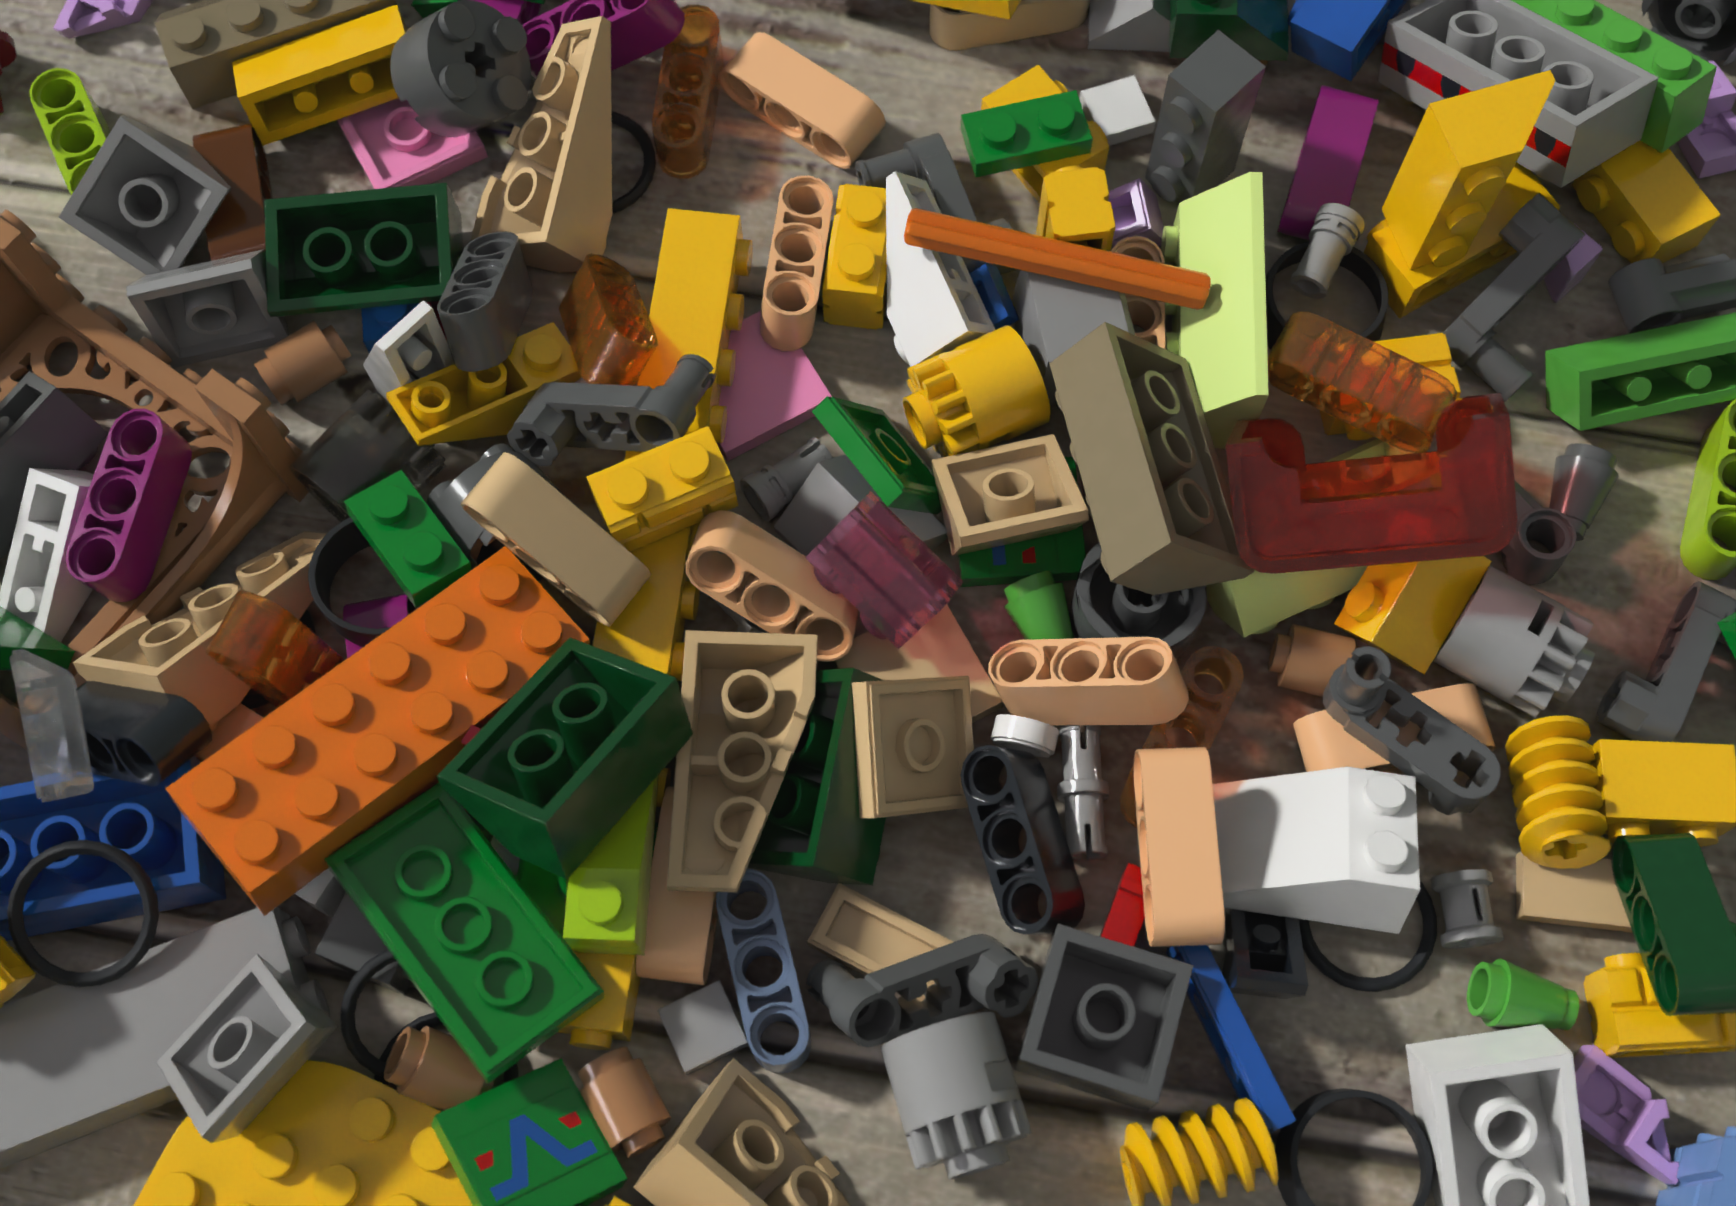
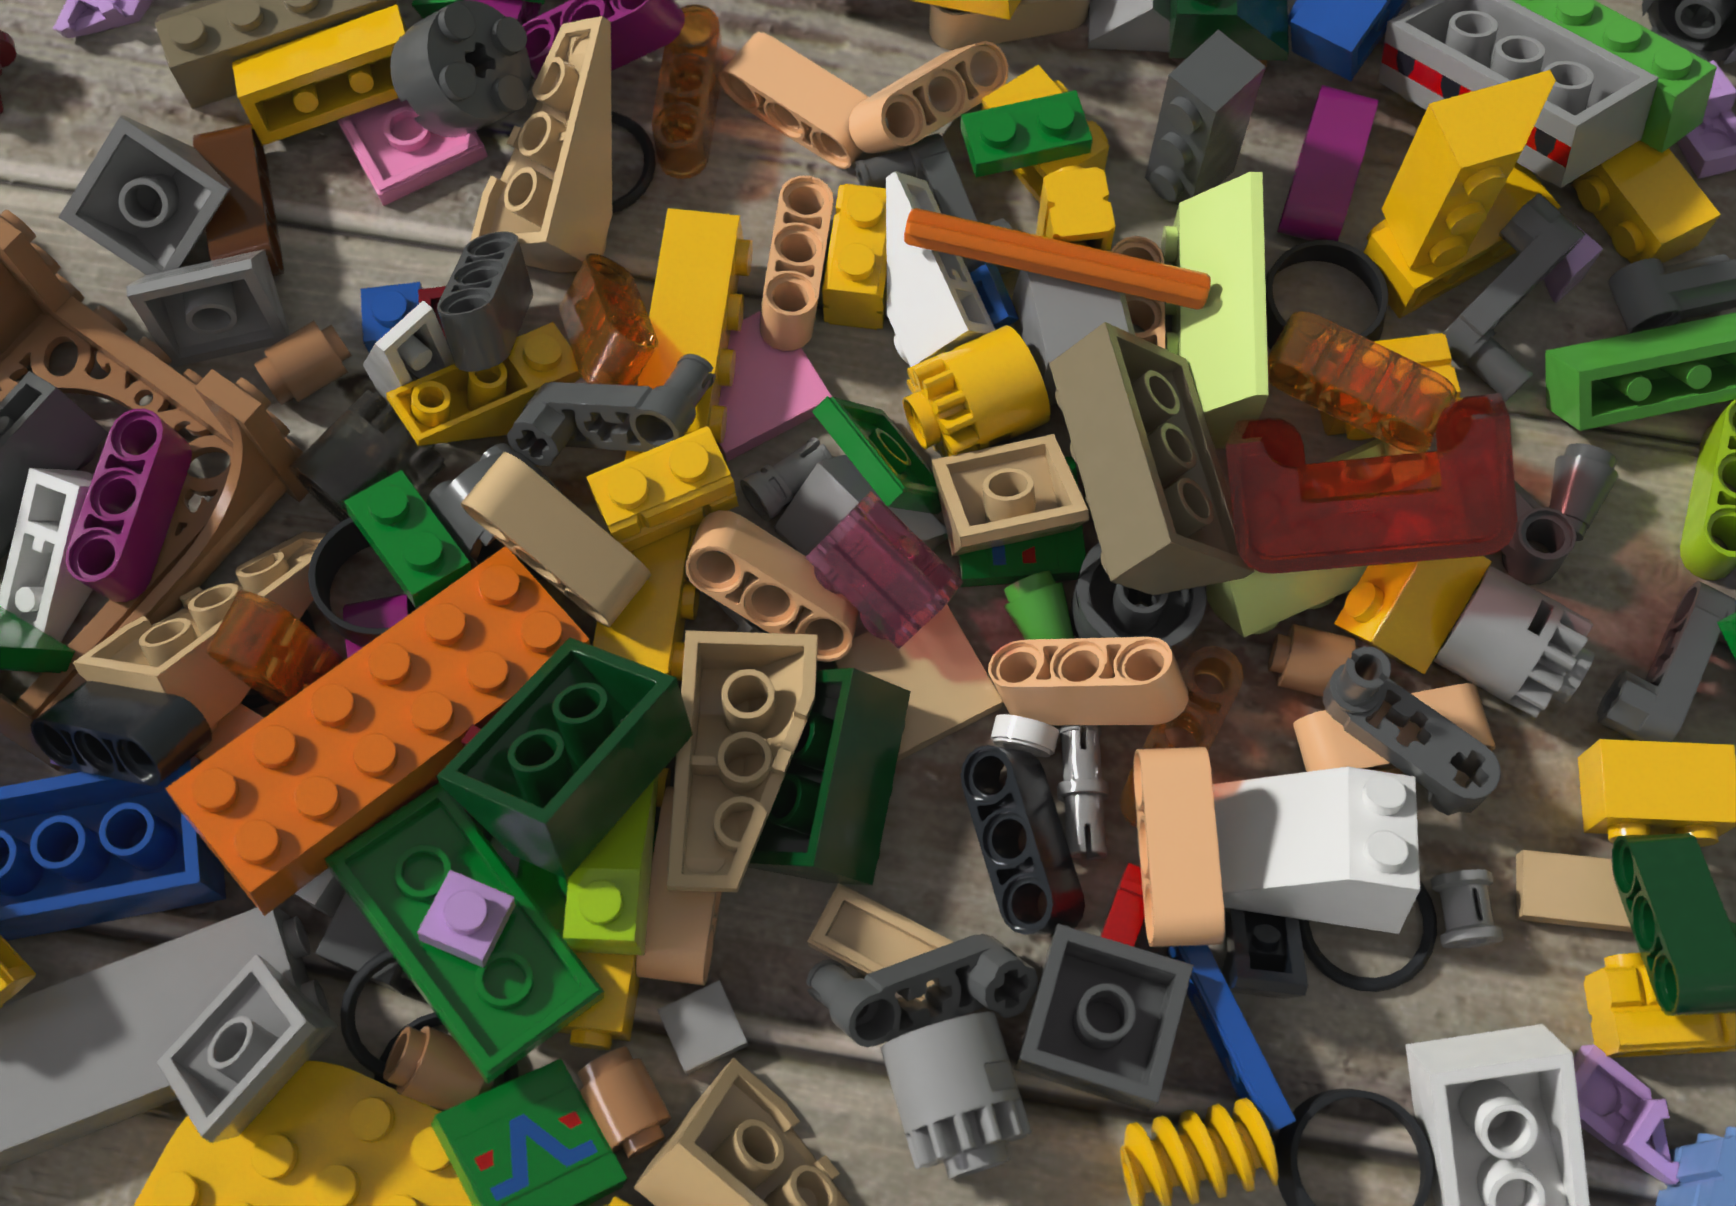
(52, 727): clear slope -> none
(69, 121): lime beam -> none
(72, 978): black tyre -> none
(360, 248): dark green slope -> none
(466, 918): none -> lavender plate
(770, 1004): sand blue beam -> none
(911, 744): tan tile -> none
(954, 84): none -> light nougat beam
(1118, 110): white tile -> none
(1136, 212): lavender slope -> none
(1331, 238): light grey pin -> none
(1518, 998): bright green cone -> none
(1557, 793): yellow piece -> none

